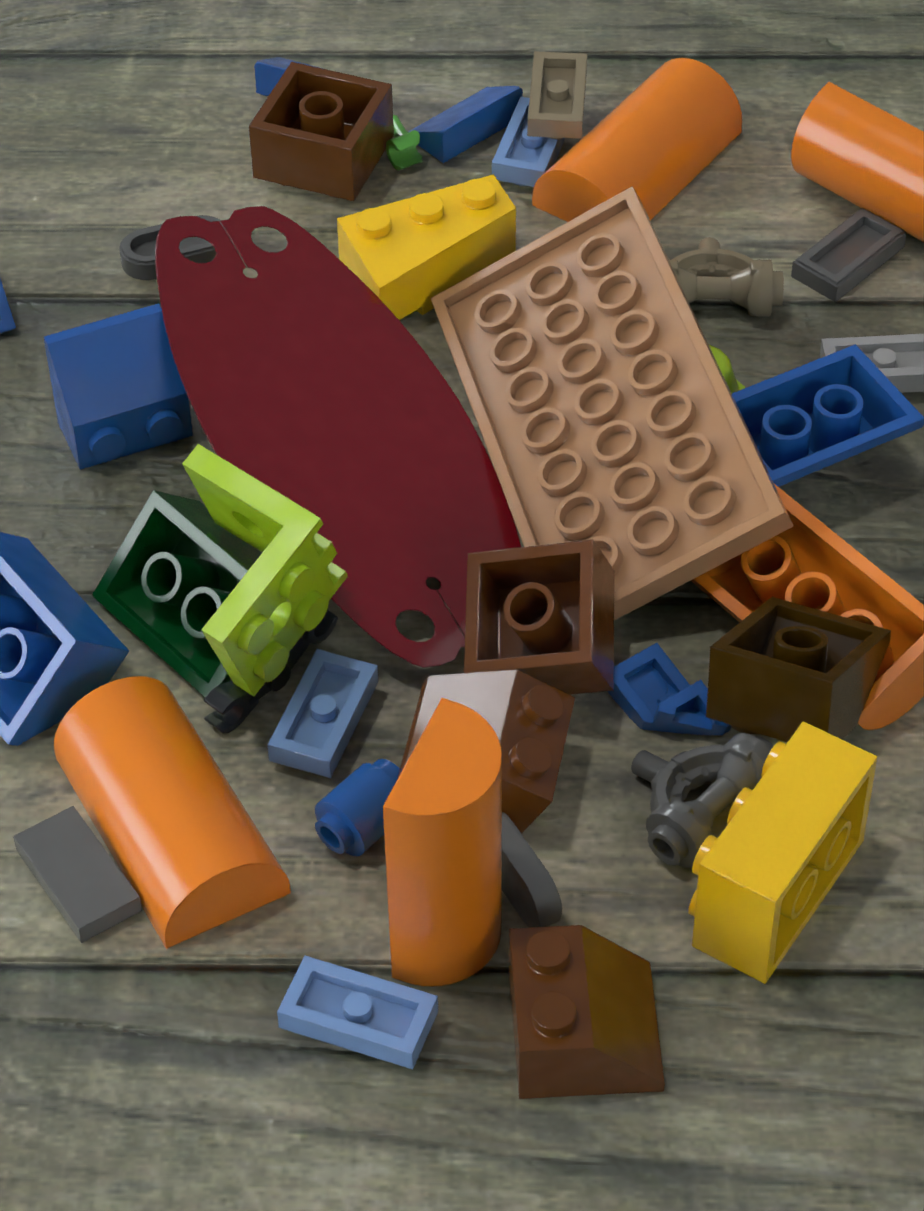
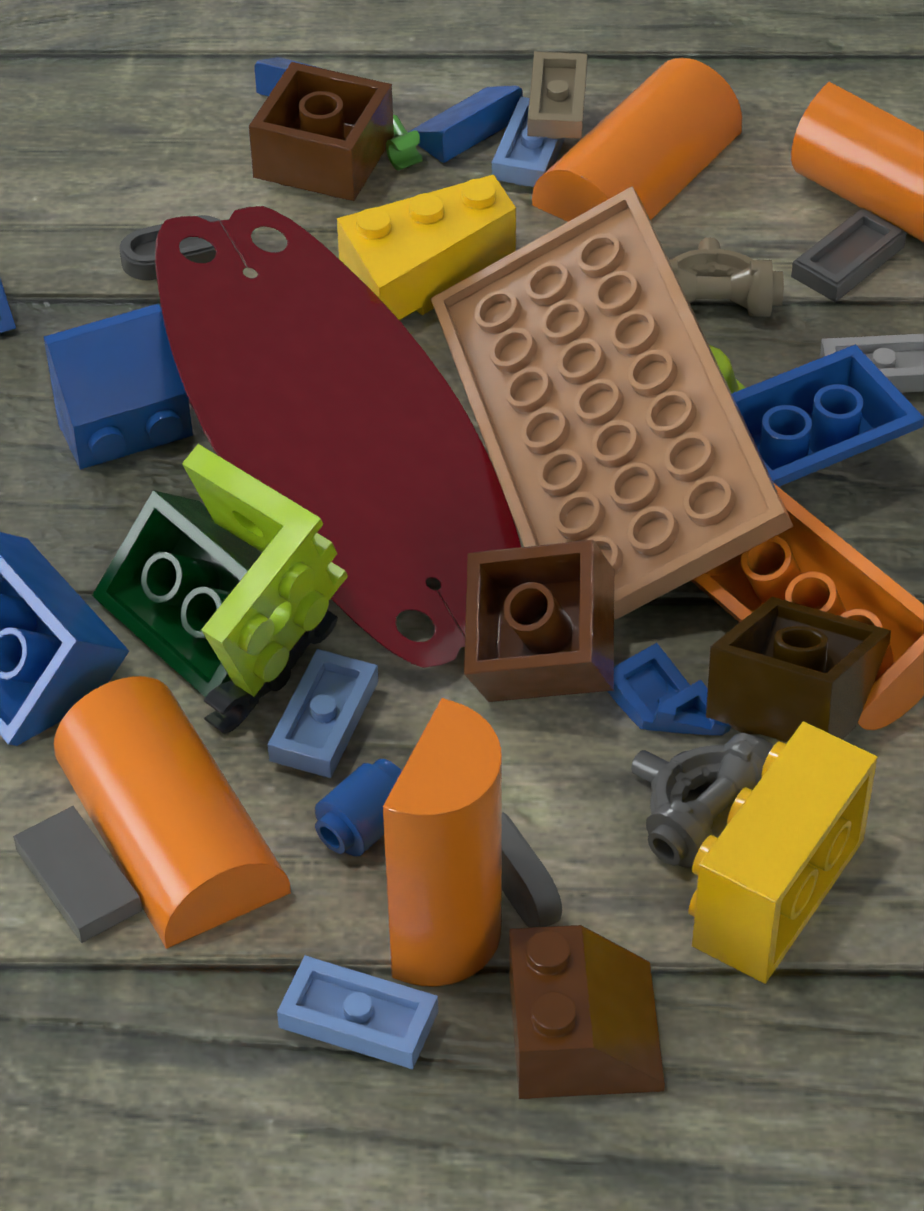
(528, 721): reddish brown slope -> none

